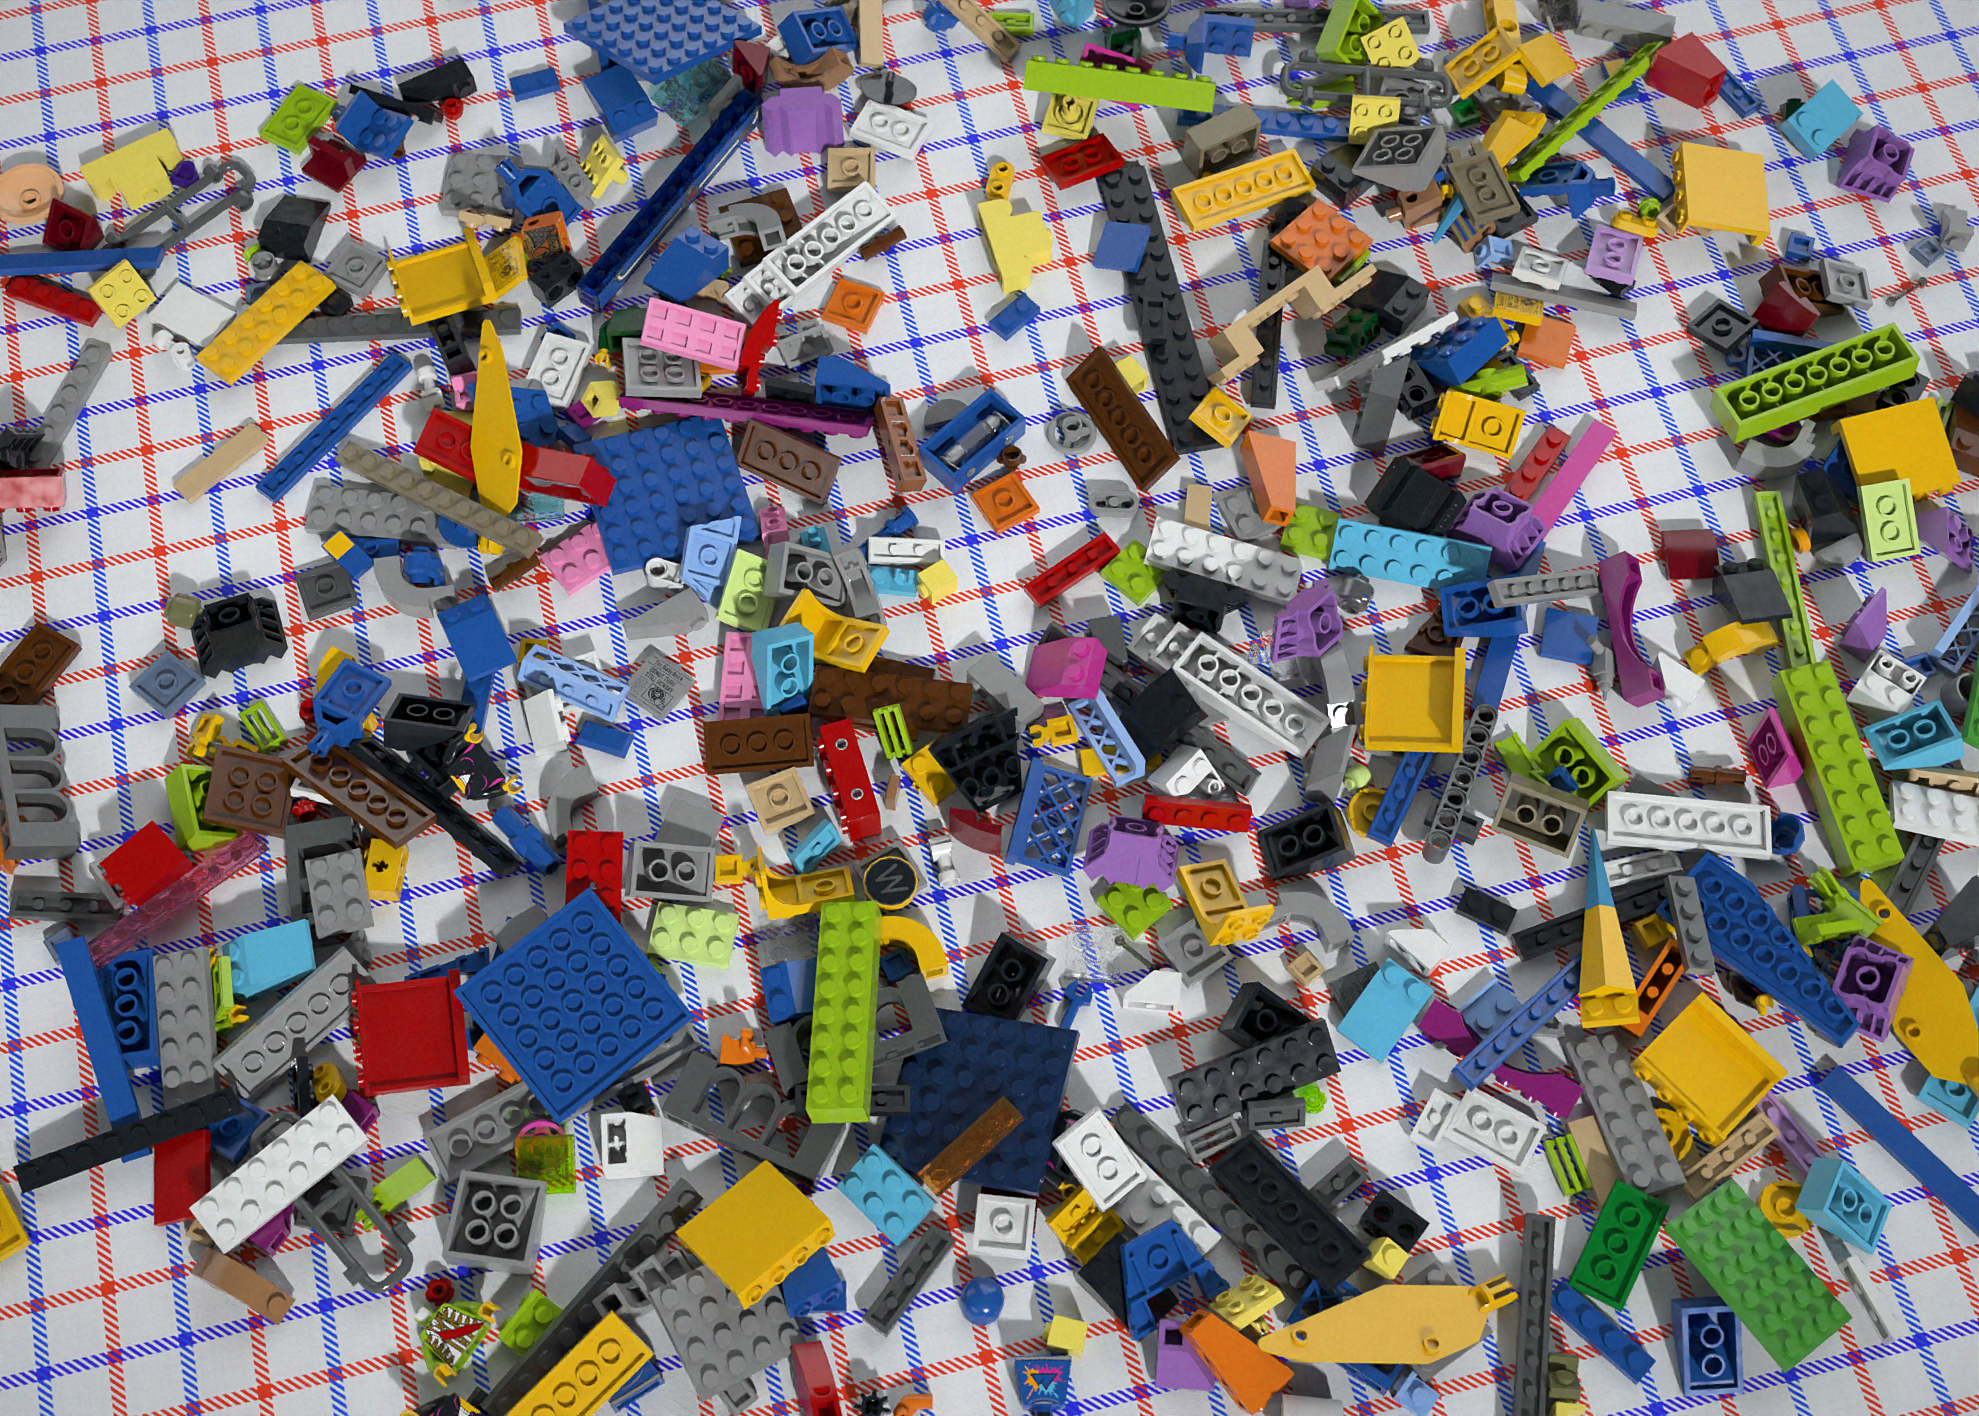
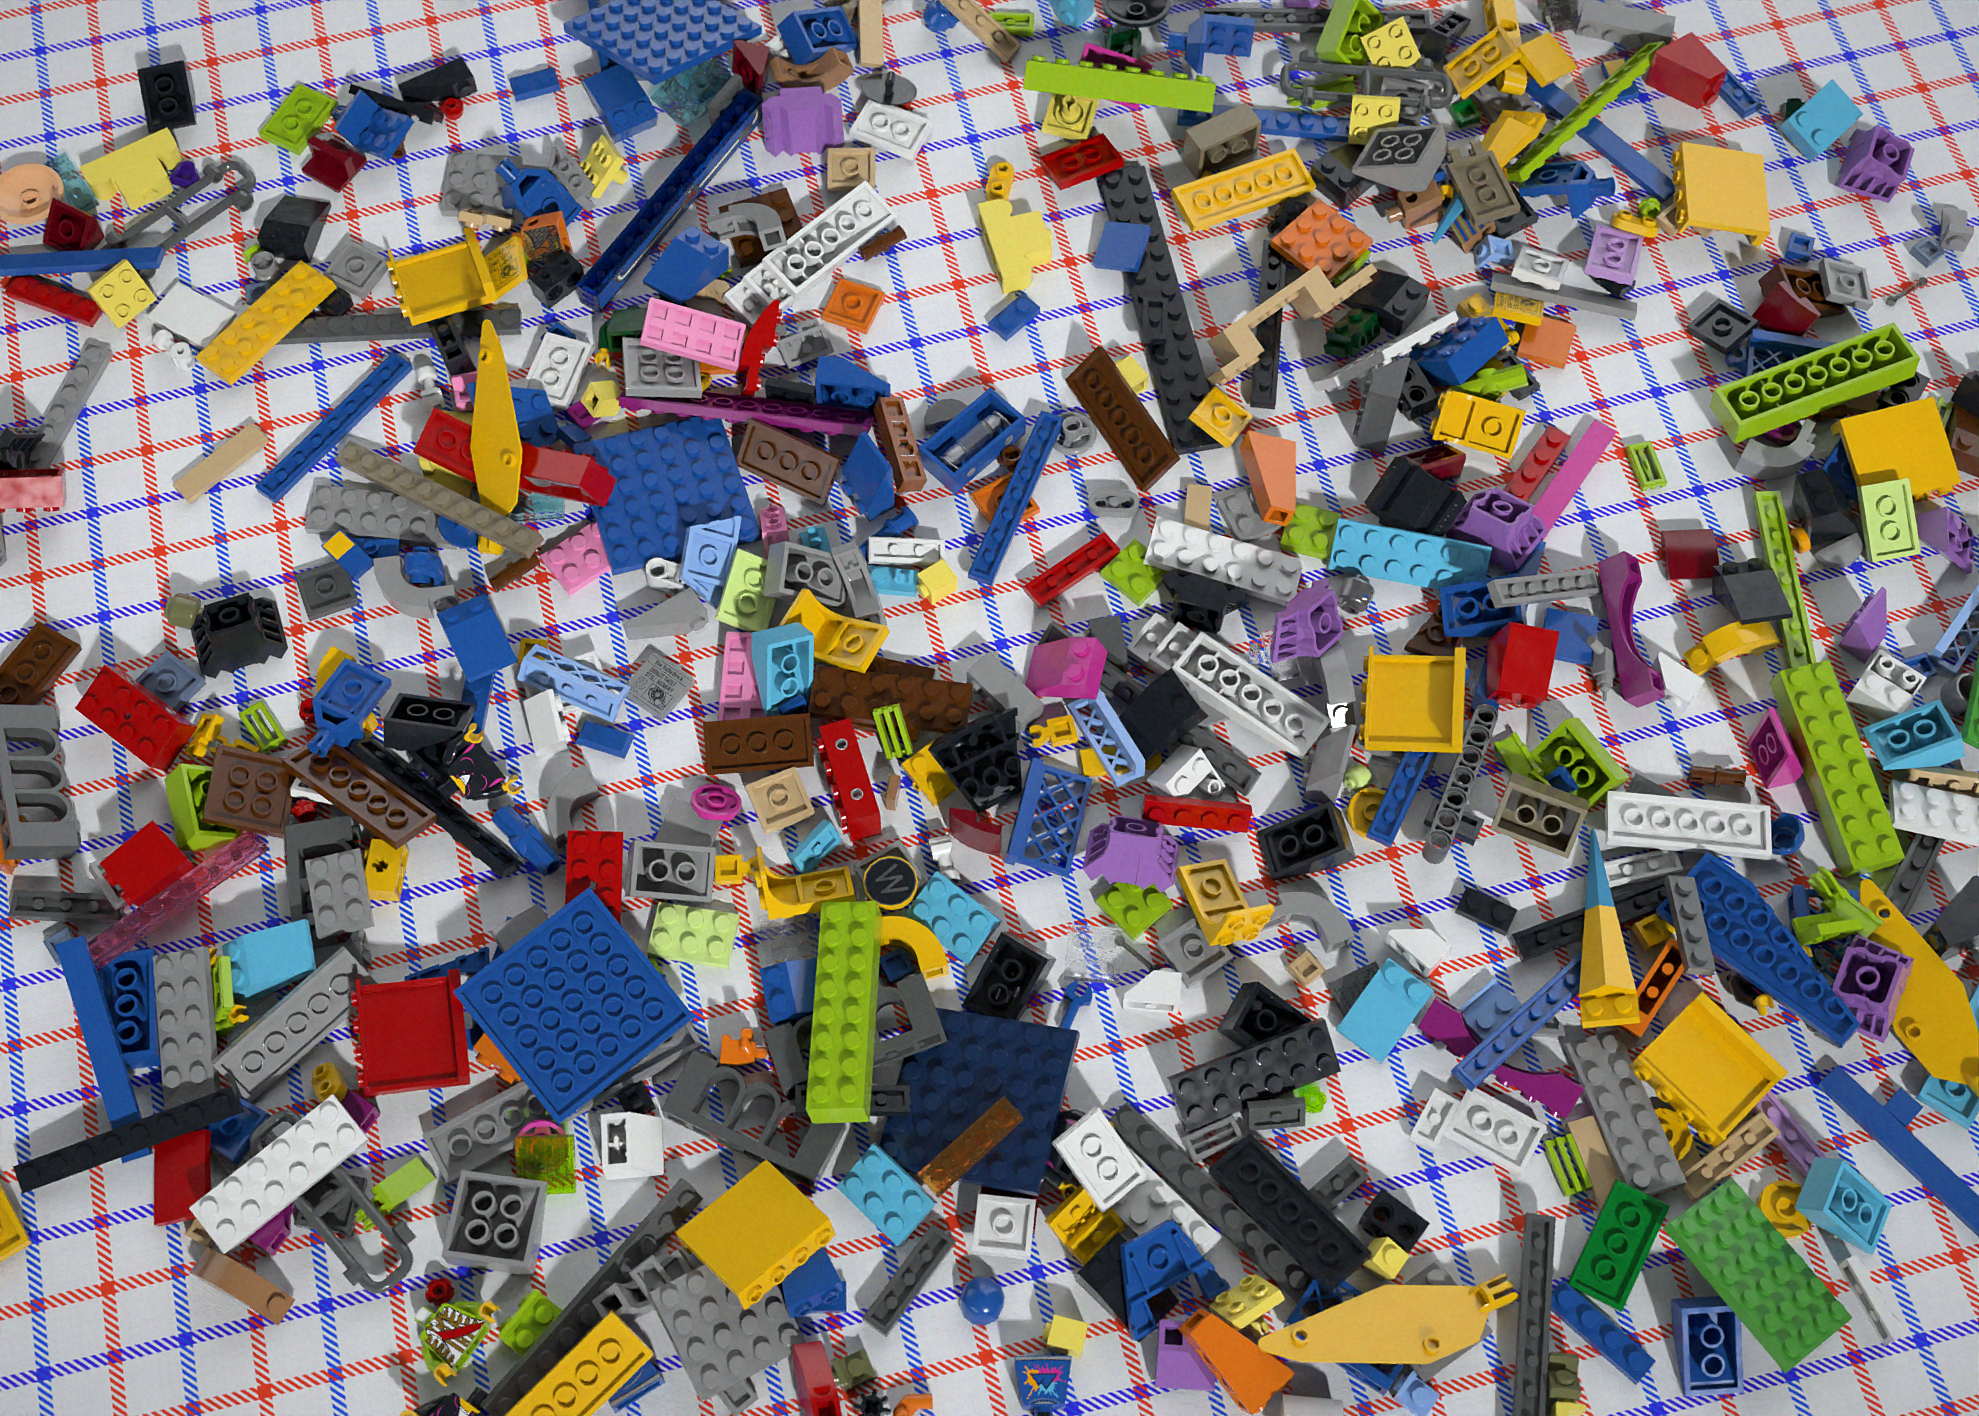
(75, 188): none -> clear light blue tile
(135, 718): none -> red piece
(168, 96): none -> black slope
(301, 1076): black plate -> none
(715, 804): none -> dark pink wheel
(852, 1370): none -> olive bracket
(868, 479): none -> blue slope
(953, 917): none -> medium azure plate
(1016, 498): none -> blue tile
(1443, 35): none -> black slope
(1520, 664): none -> red slope
(1650, 482): none -> lime tile
(1903, 1107): none -> blue tile

